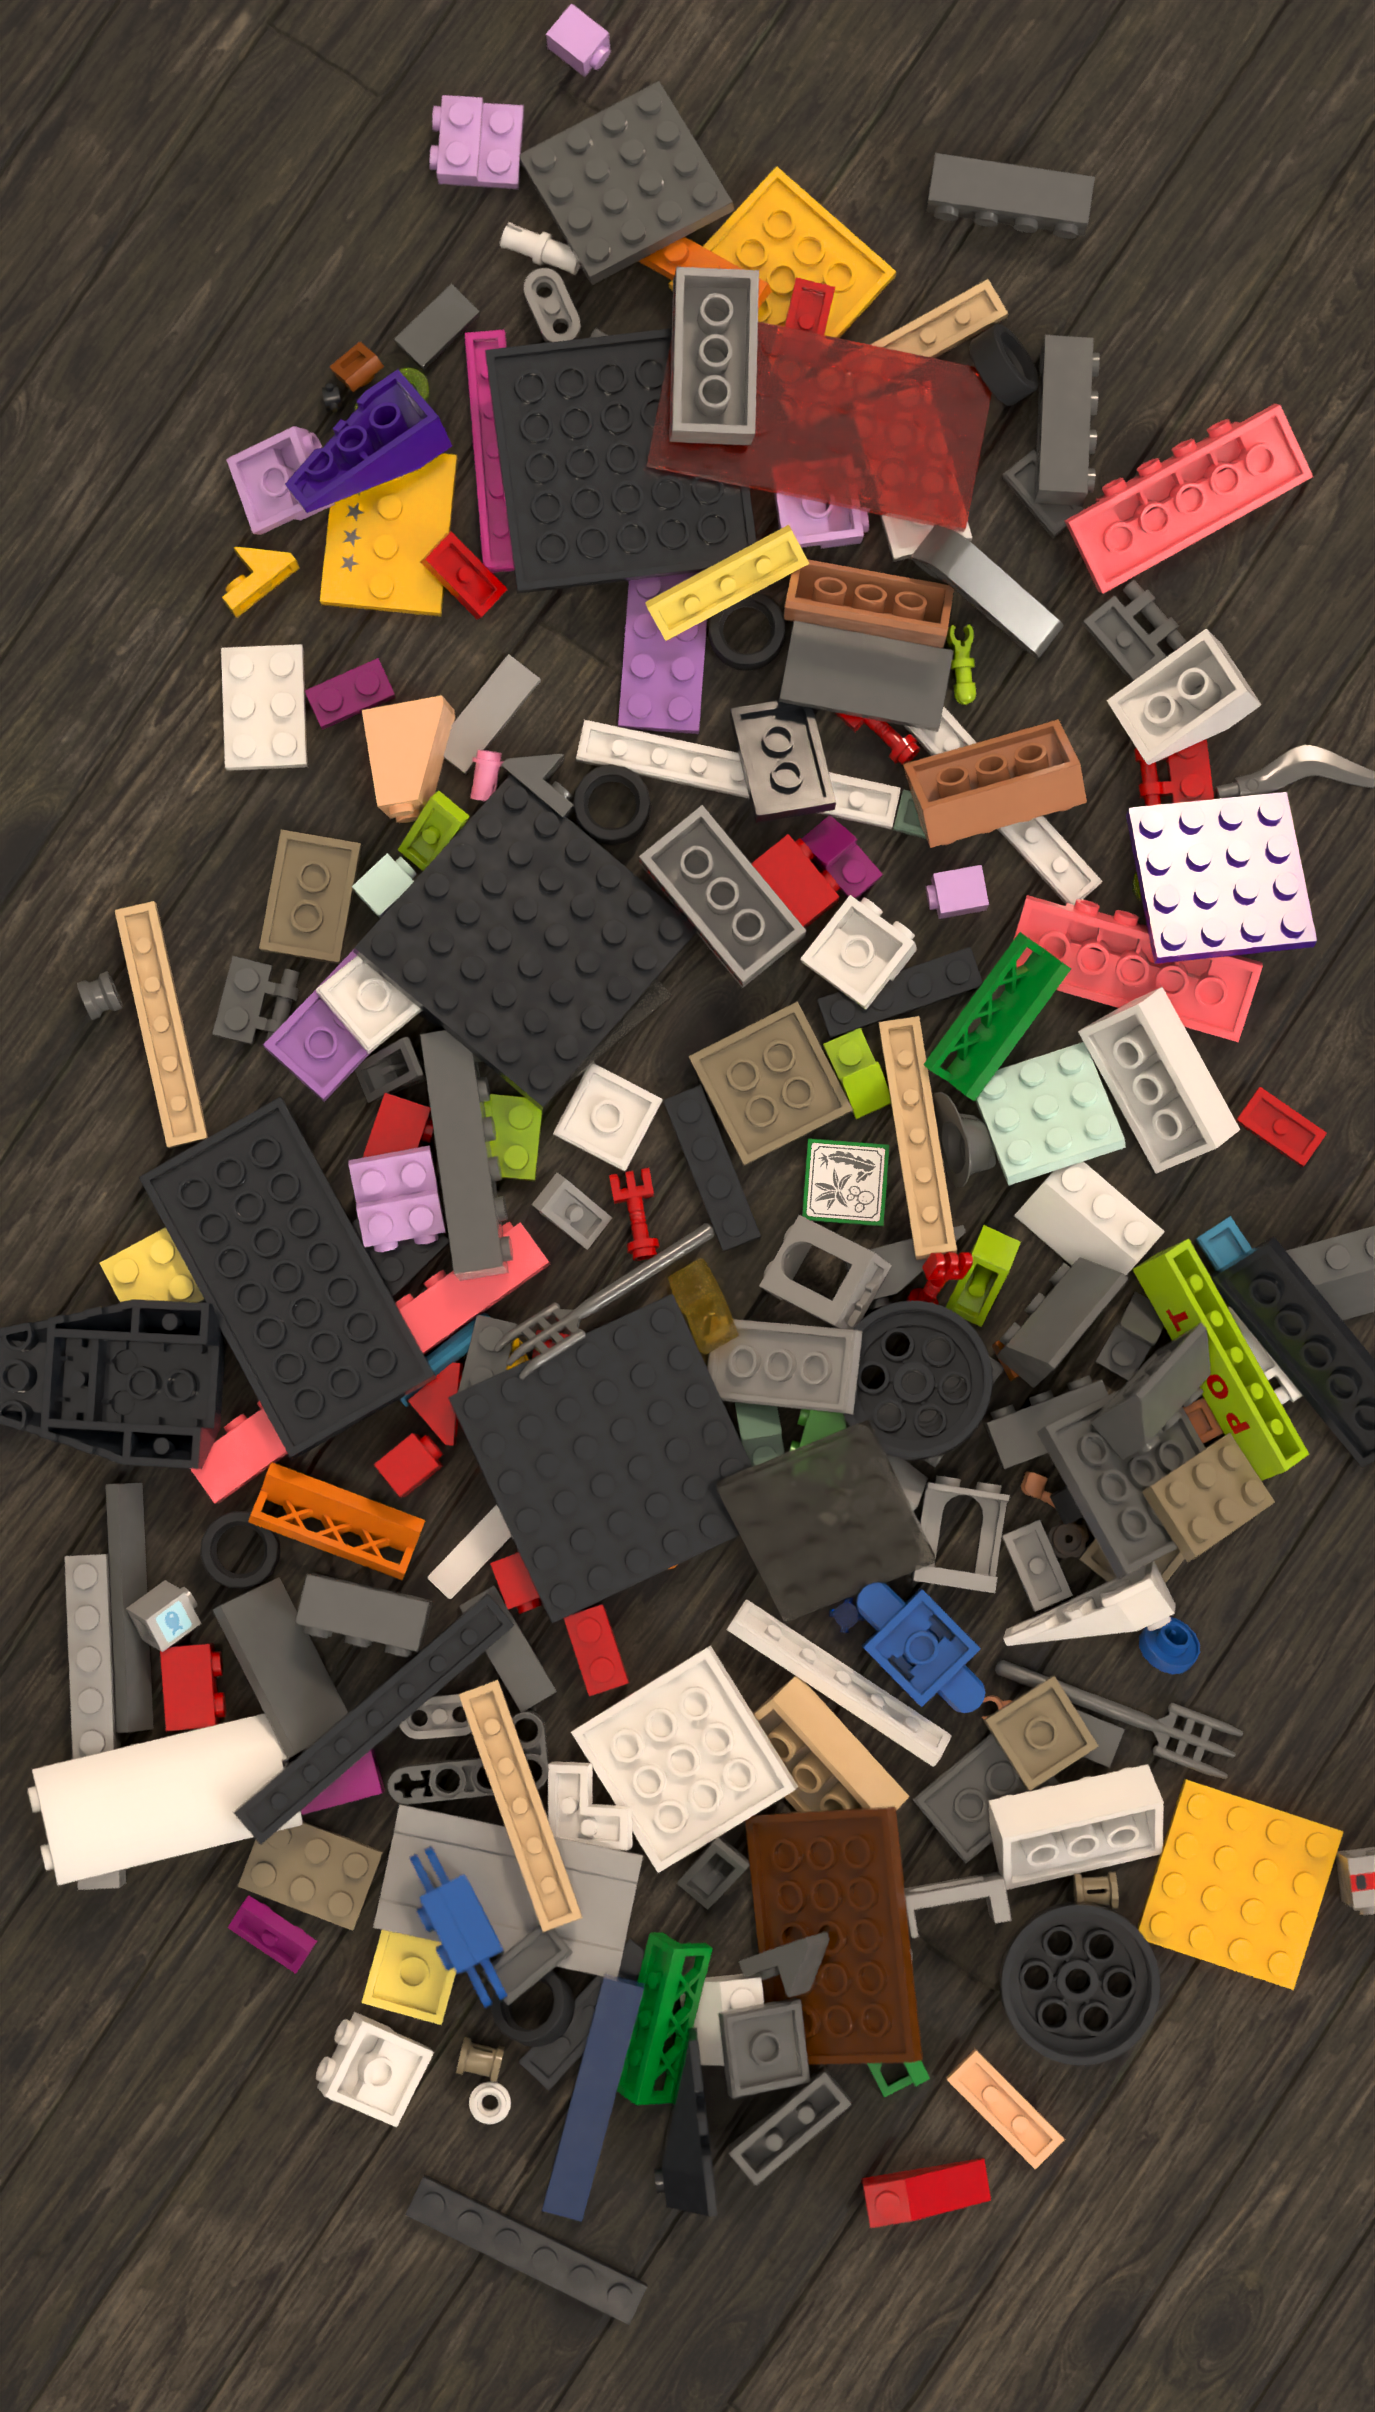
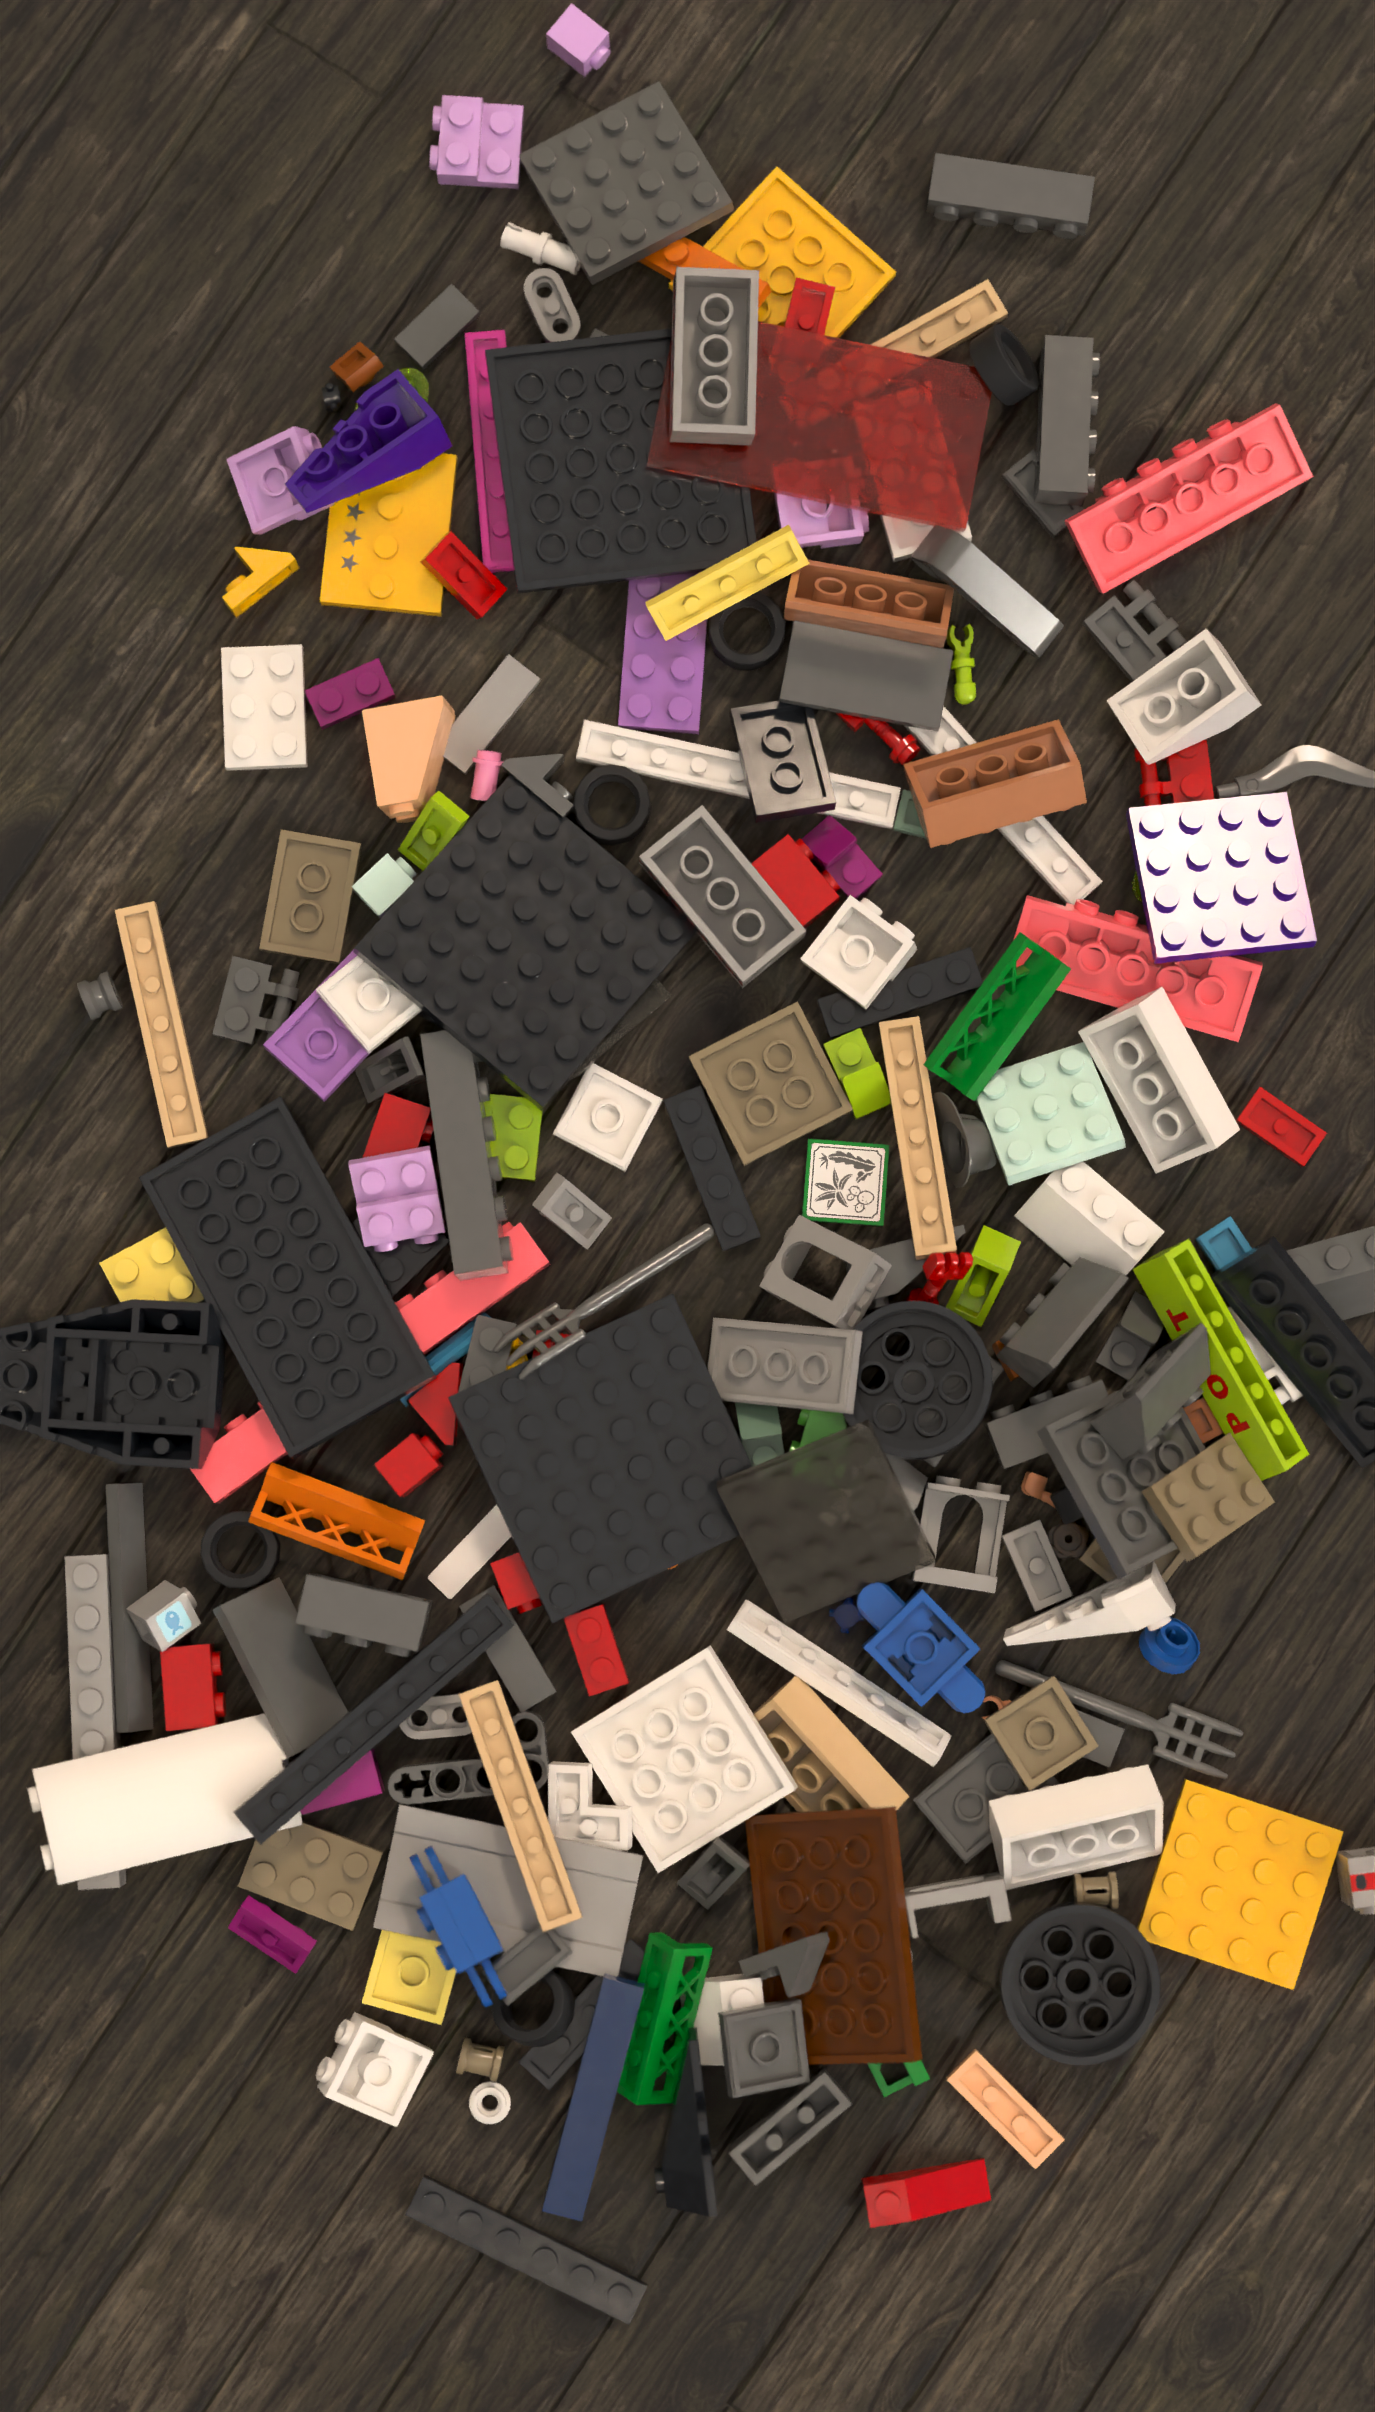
(643, 1246): red hinge -> none
(704, 1306): clear yellow slope -> none
(958, 892): lavender brick -> none

